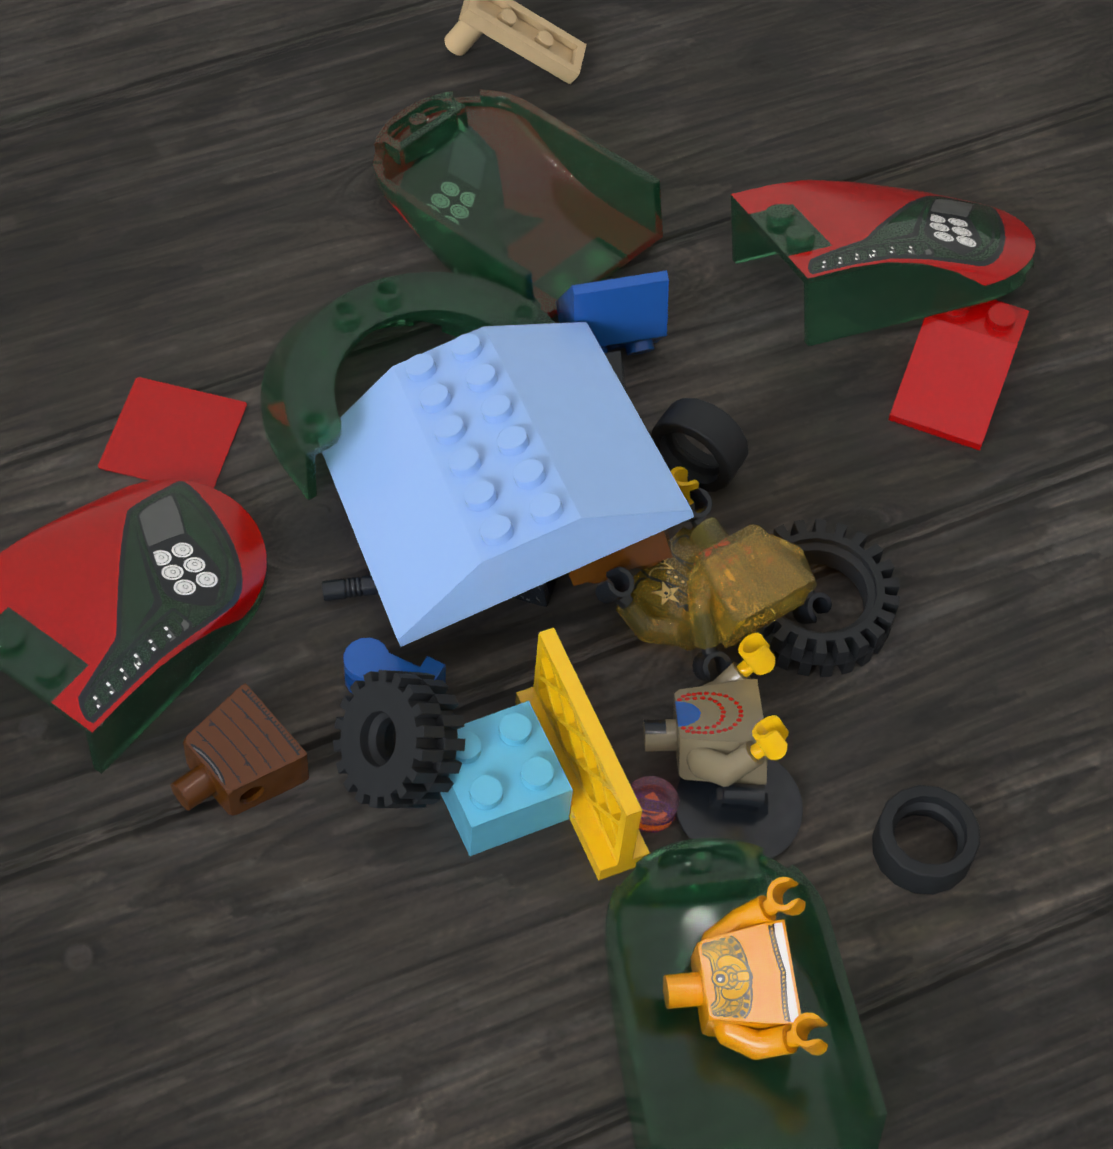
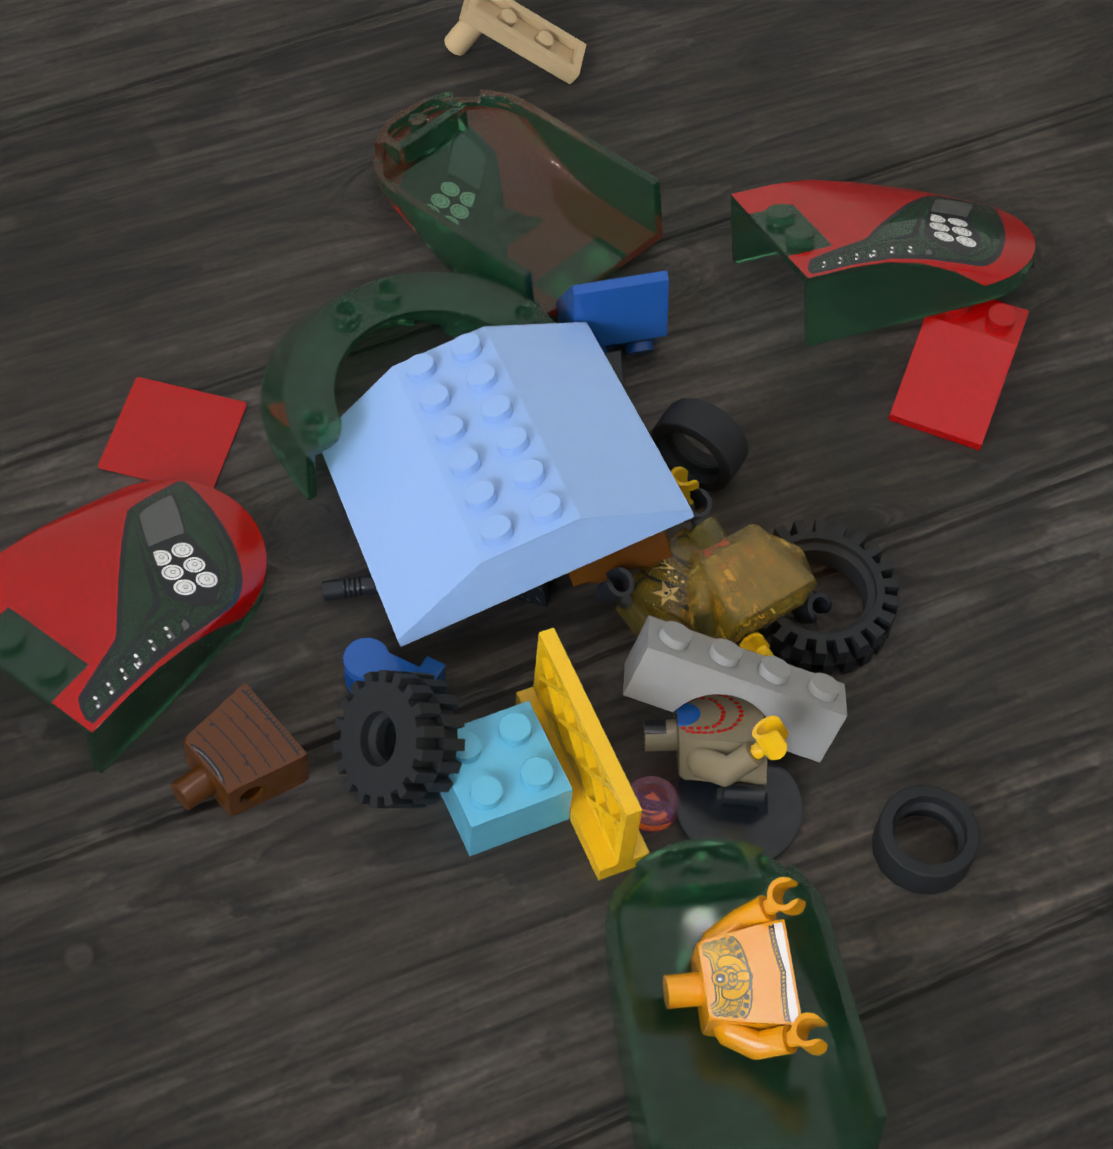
(679, 665): none -> light grey arch

